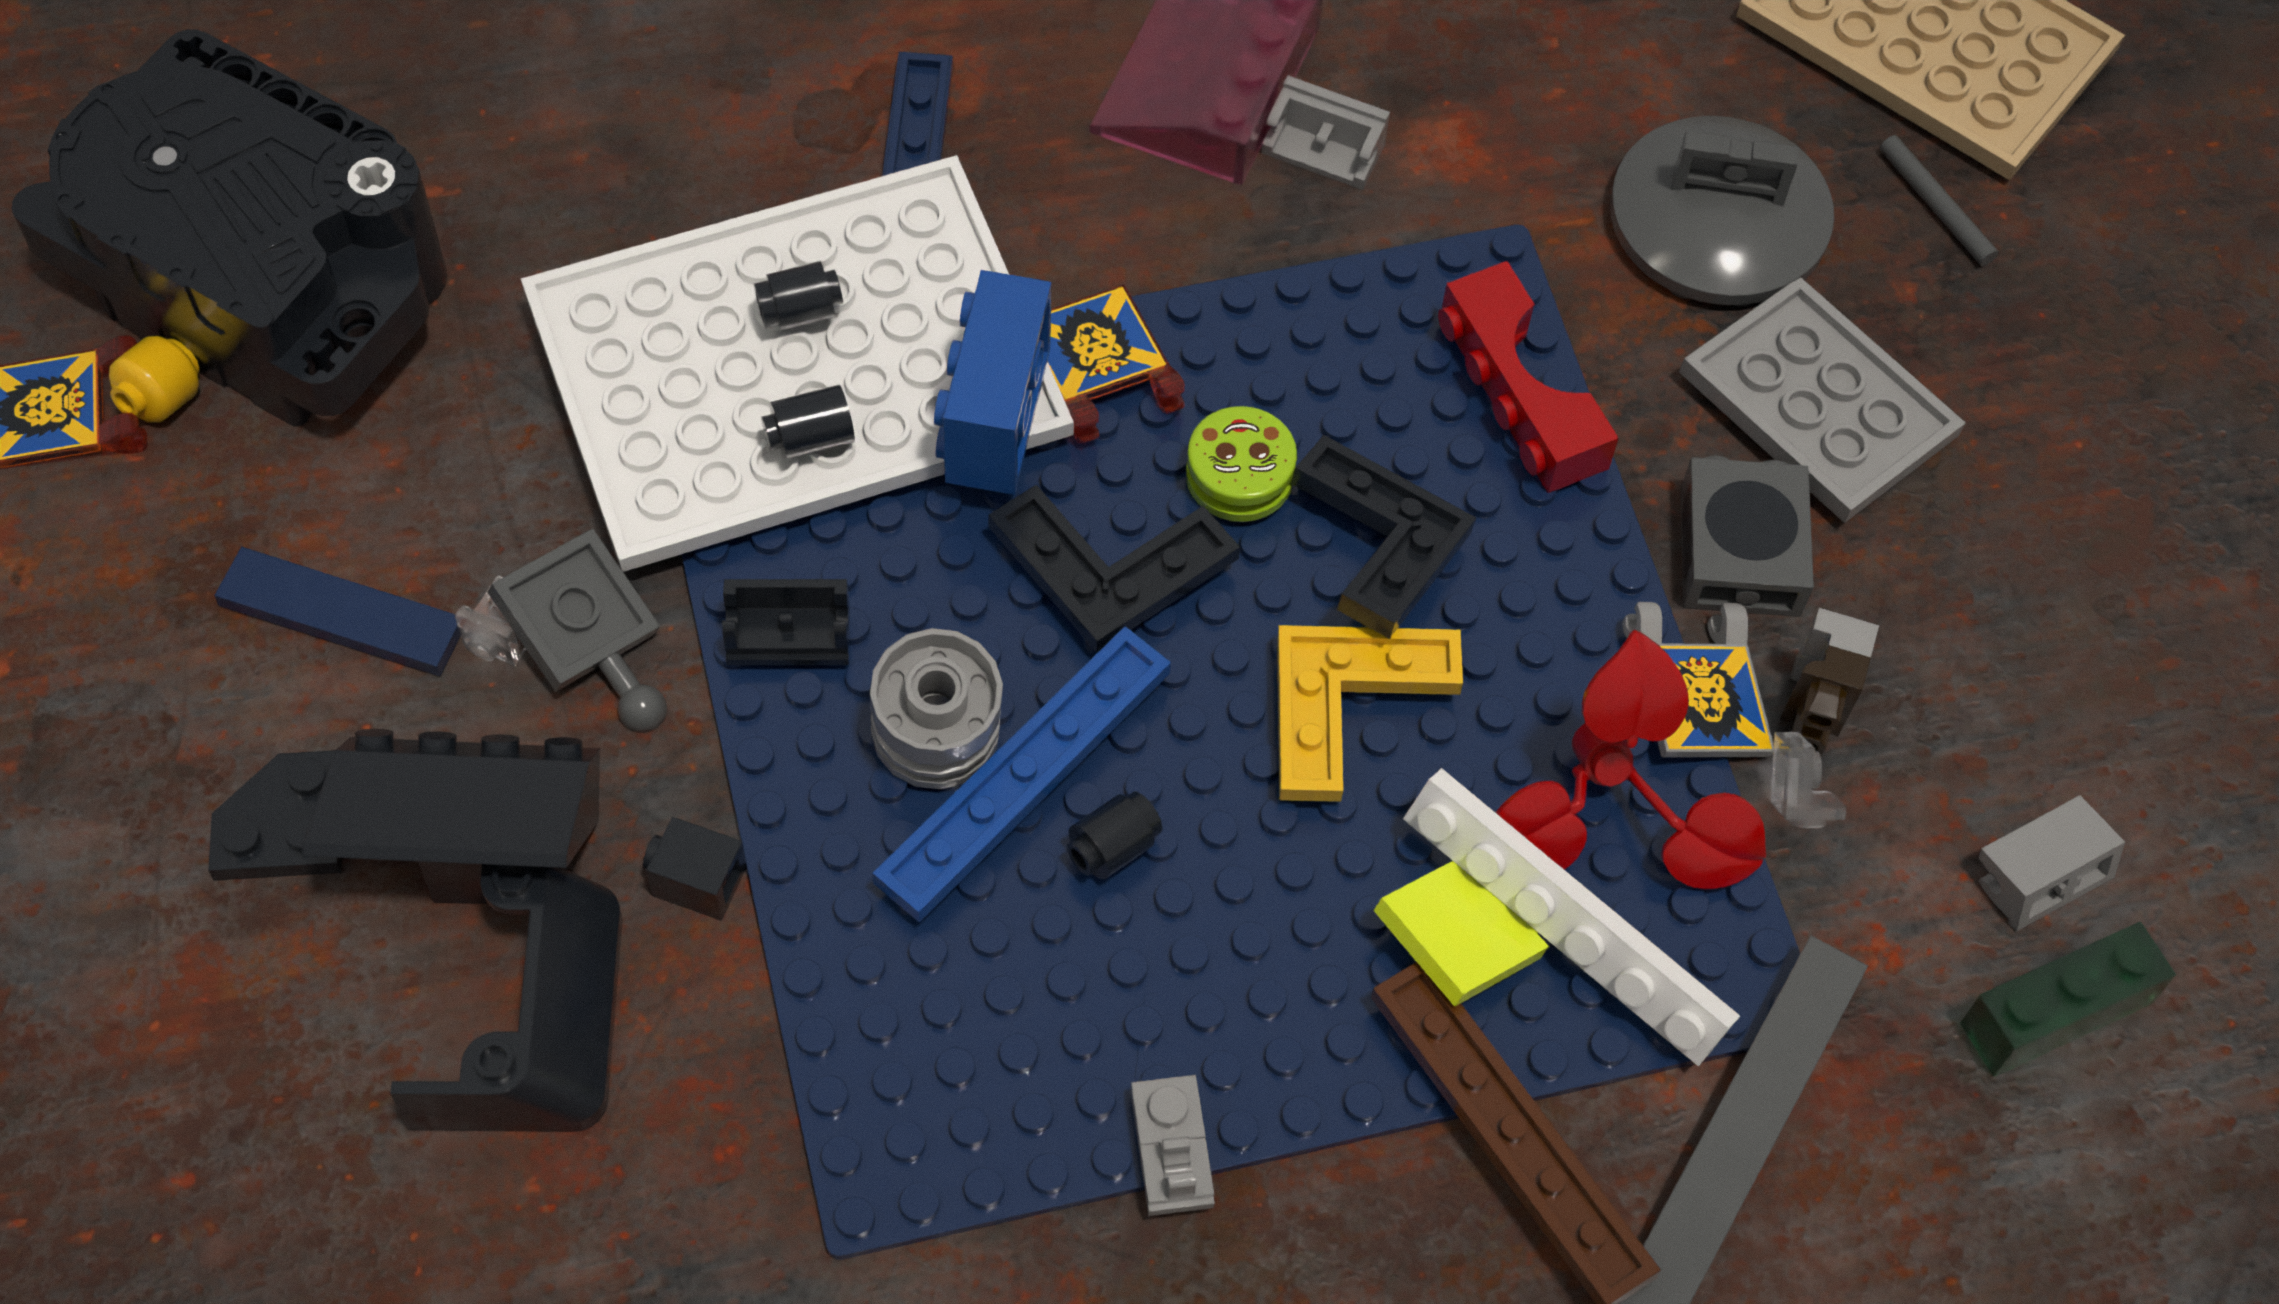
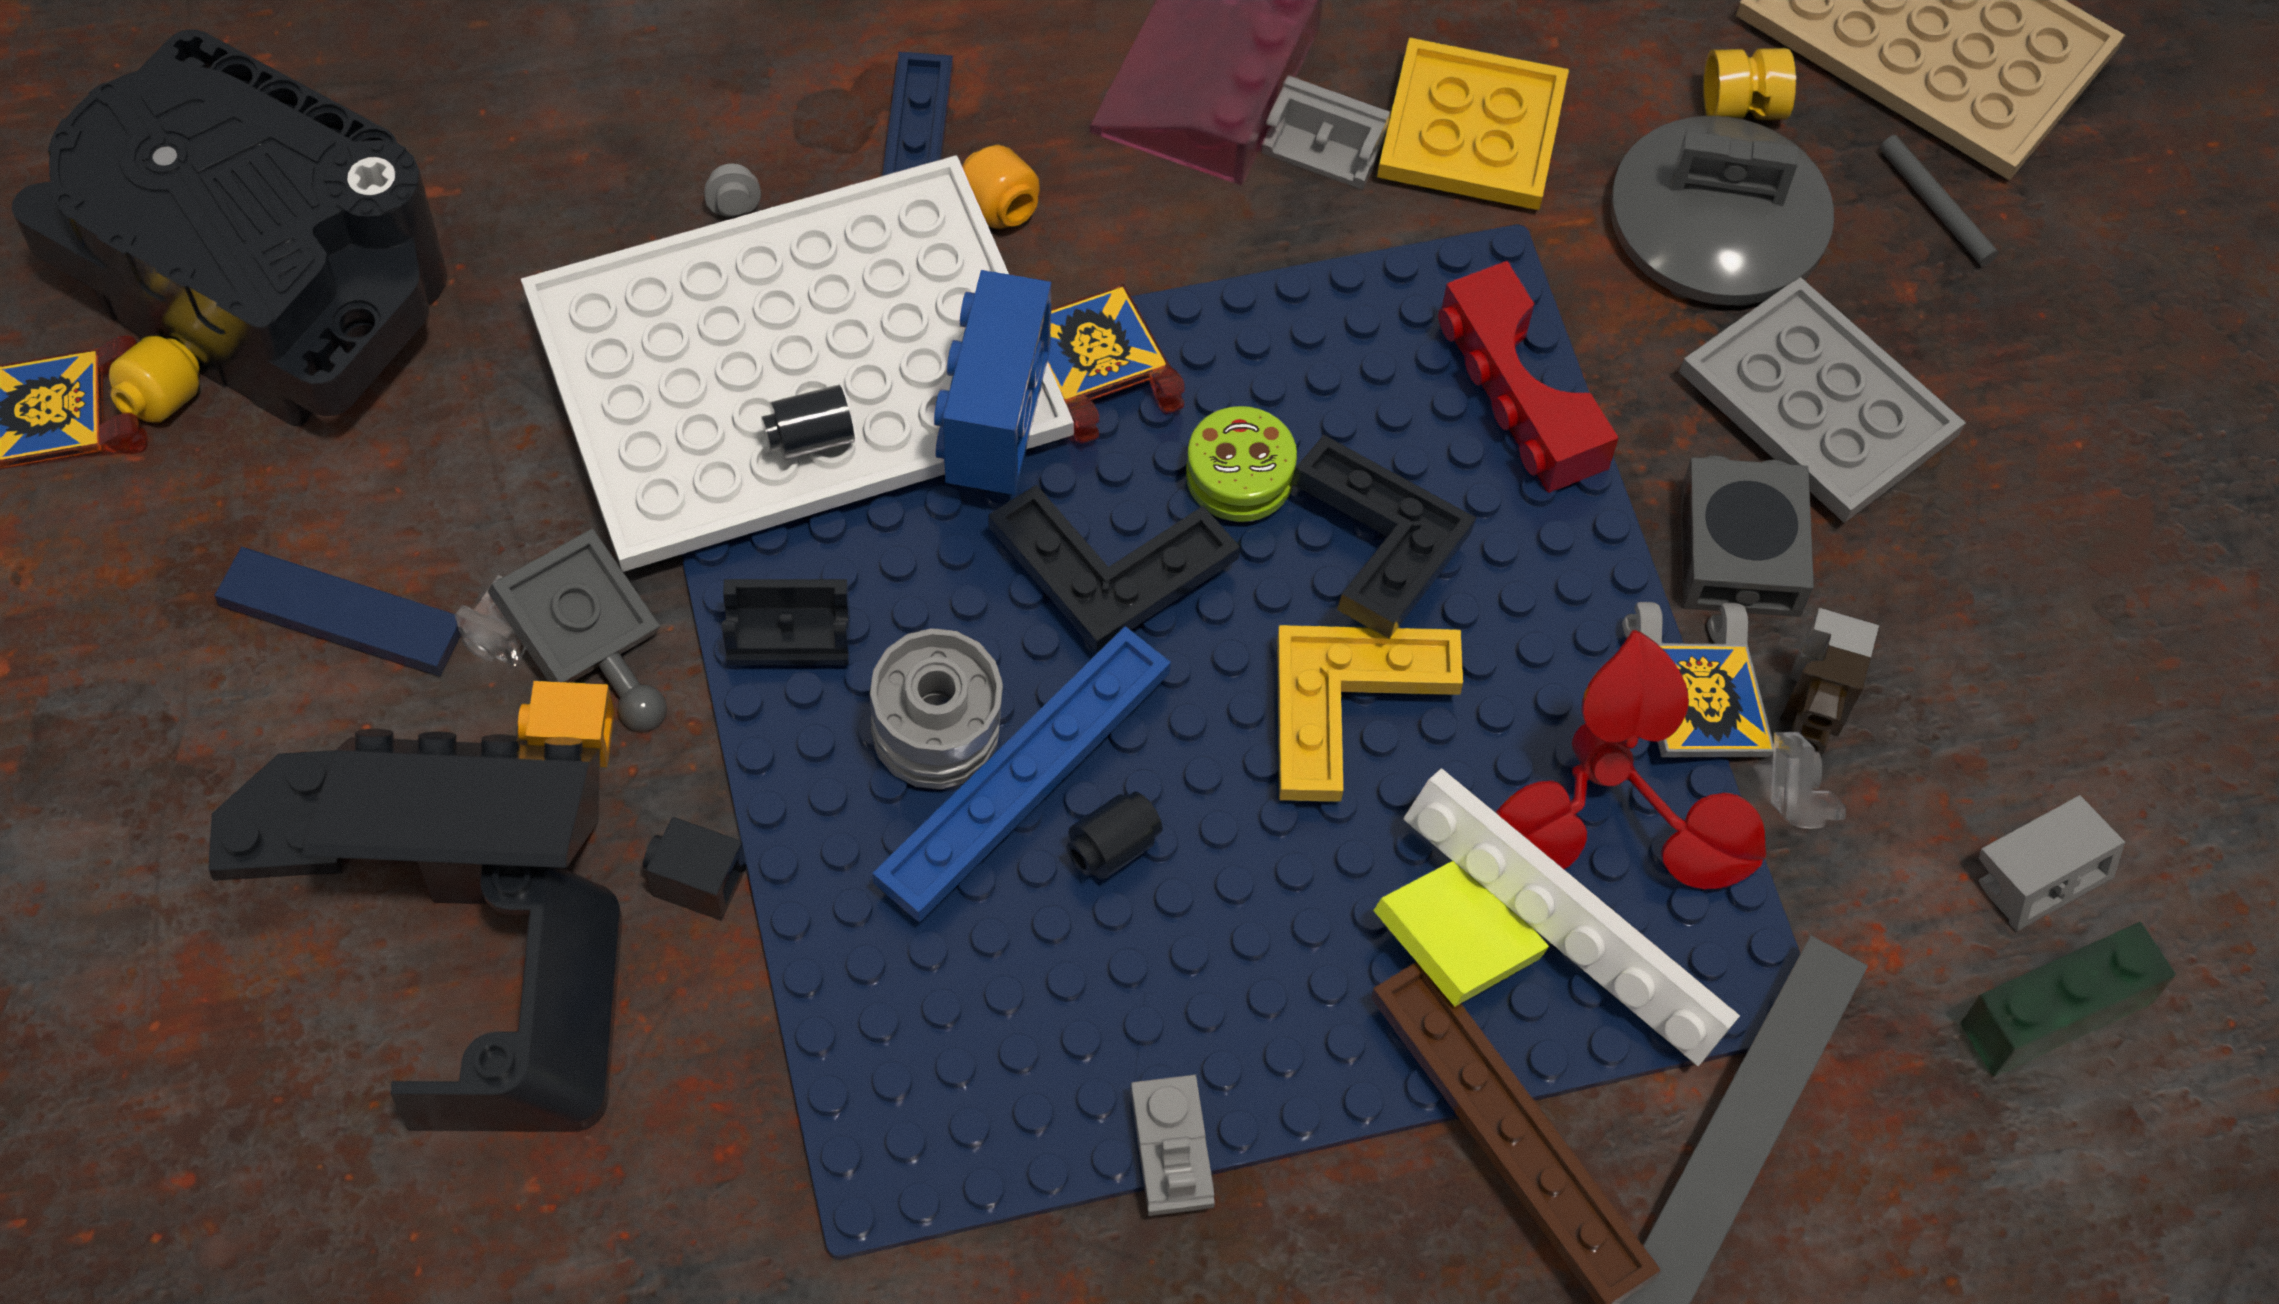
(569, 711): none -> light orange brick
(732, 191): none -> light grey plate
(798, 296): black brick -> none
(1002, 186): none -> light orange head
(1473, 123): none -> yellow plate
(1750, 84): none -> yellow wheel

